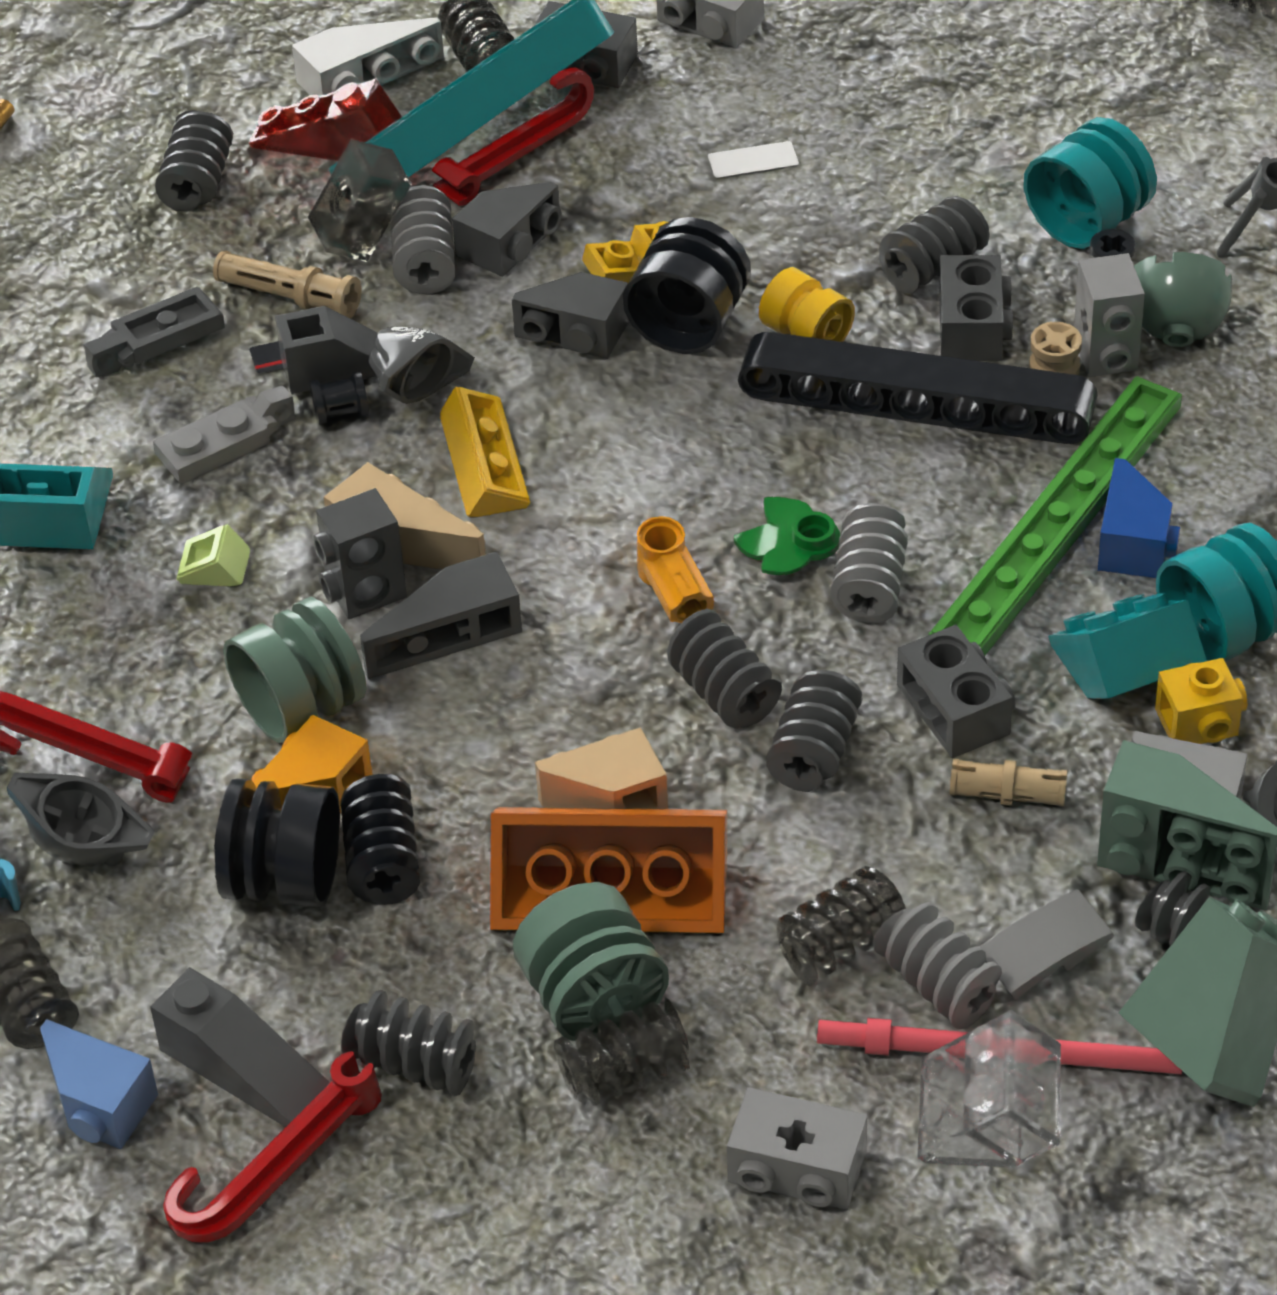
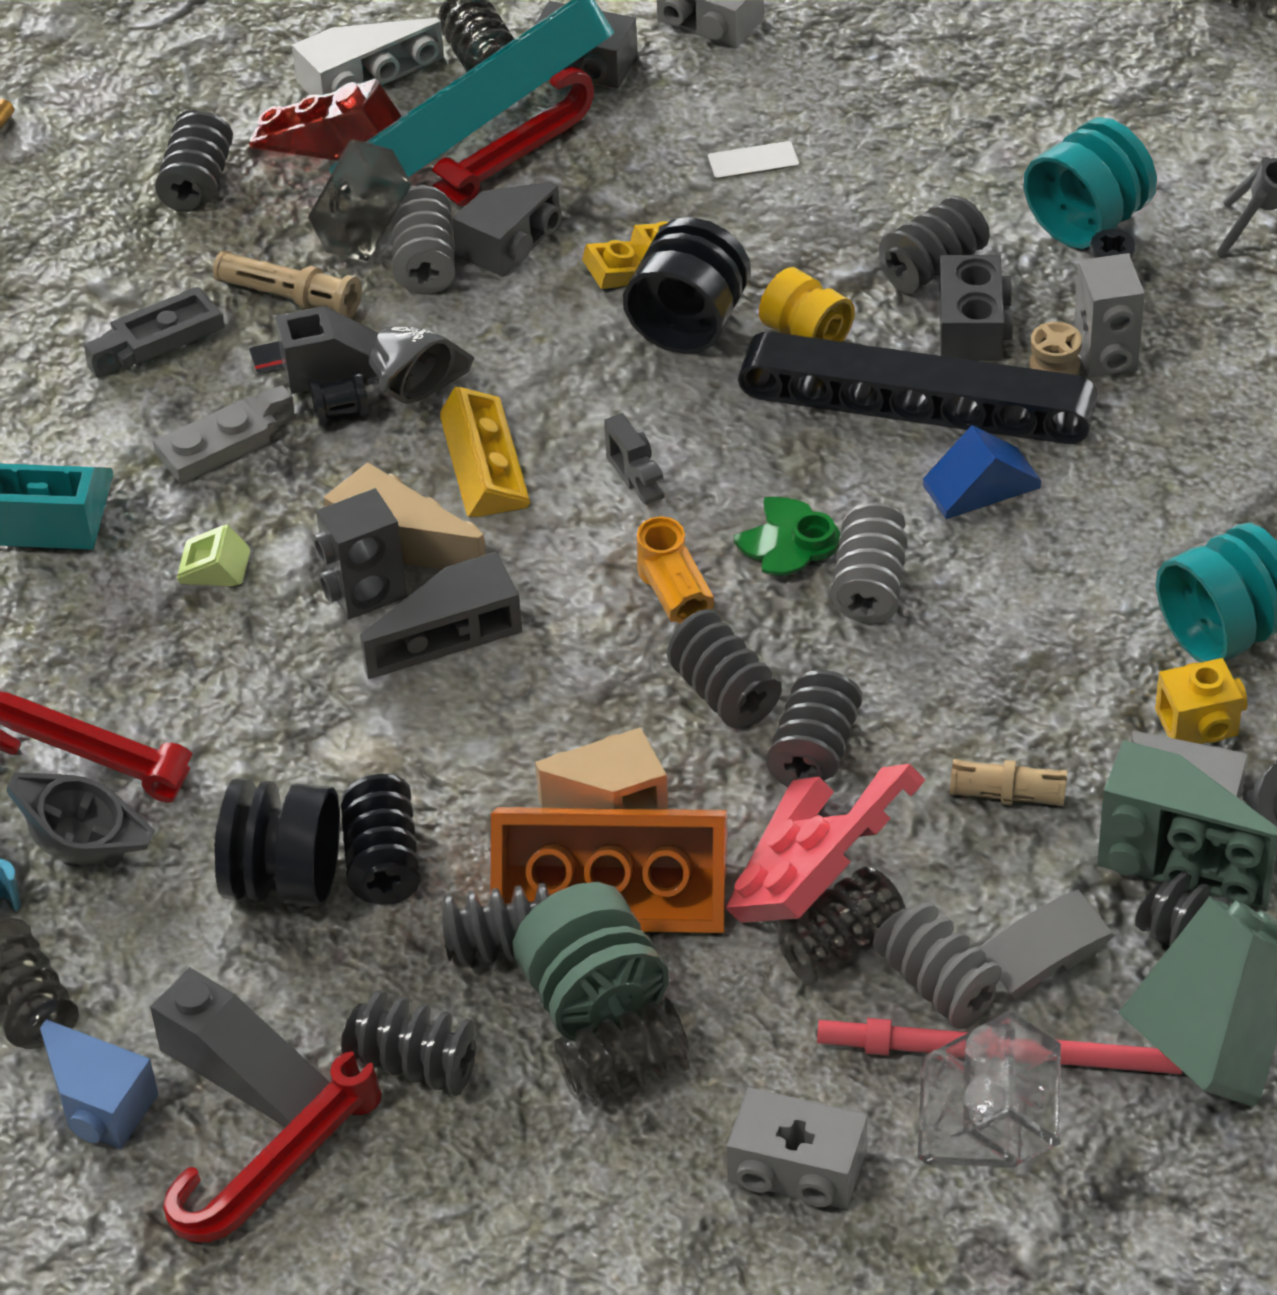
(294, 668): sand green wheel -> none
(318, 756): light orange slope -> none
(486, 926): none -> dark grey piece
(573, 313): dark grey slope -> none
(630, 456): none -> dark grey plate
(805, 851): none -> coral wing
(955, 690): dark grey brick -> none
(978, 474): none -> blue slope
(1059, 514): bright green tile -> none
(1128, 644): teal slope -> none
(1135, 525): blue slope -> none
(1183, 297): sand green cylinder -> none

